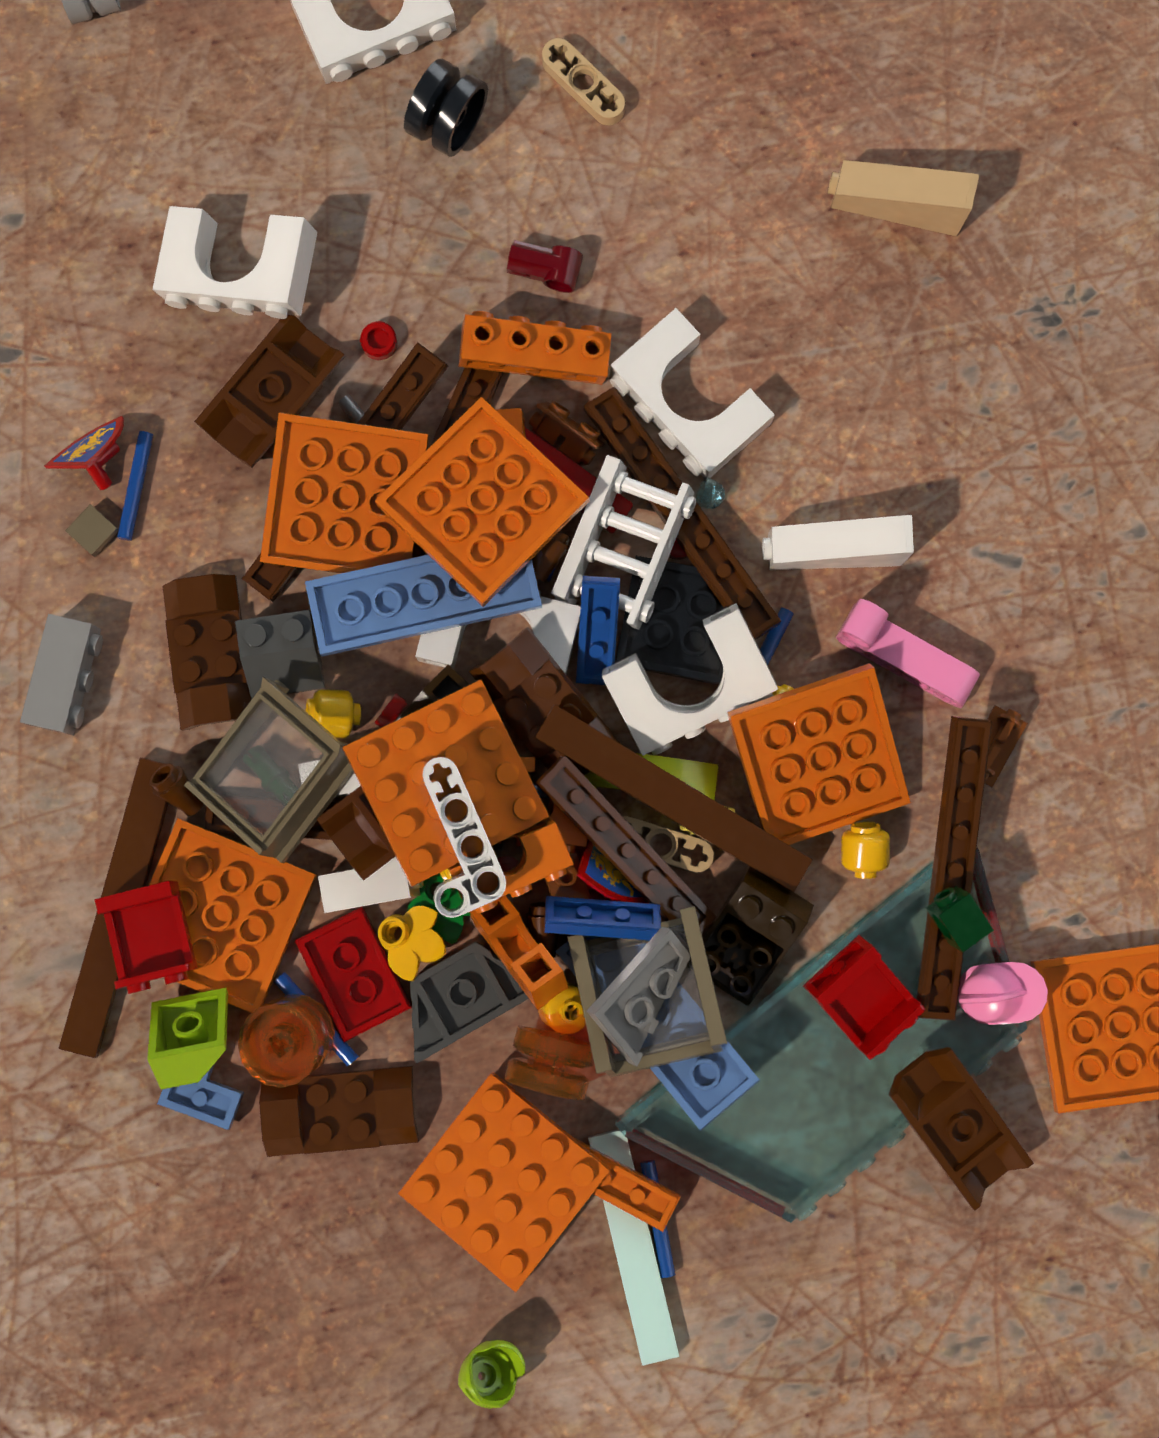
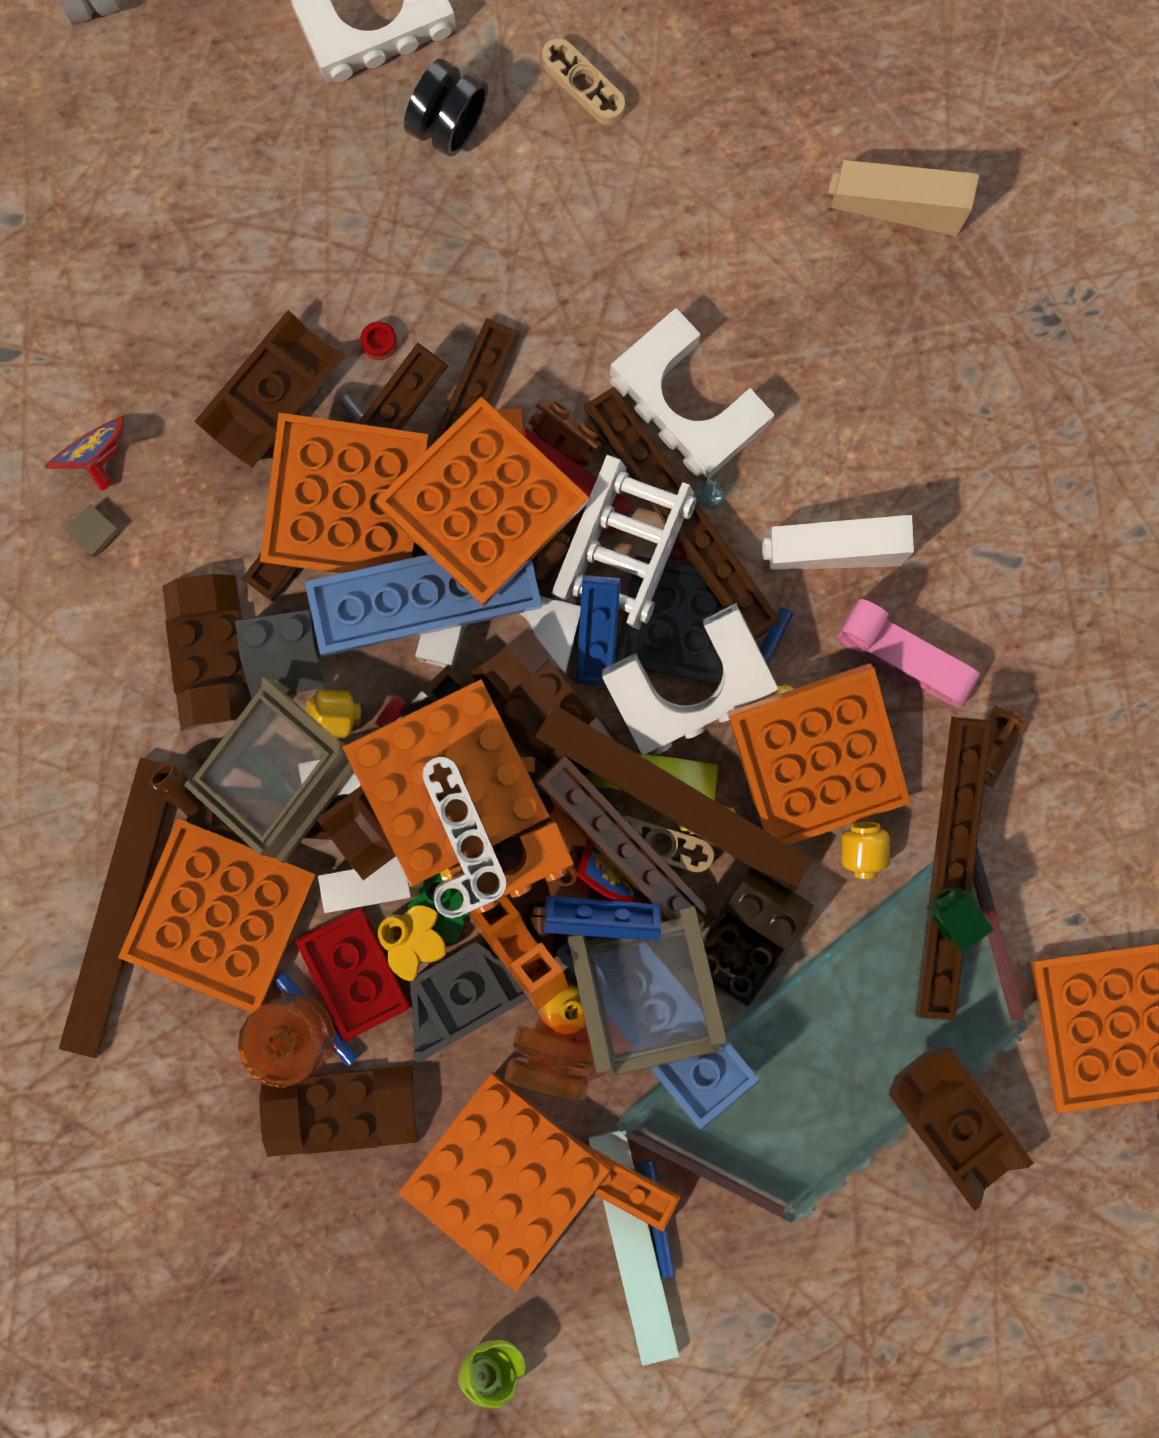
(62, 675): light grey brick -> none
(135, 486): blue bar -> none
(148, 935): red panel -> none
(187, 1036): lime slope -> none
(204, 1101): medium blue plate -> none
(272, 287): white arch -> none
(534, 348): orange brick -> none
(554, 267): dark red piece -> none
(634, 998): light grey wing -> none
(864, 997): red panel -> none
(1002, 993): bright pink piece -> none

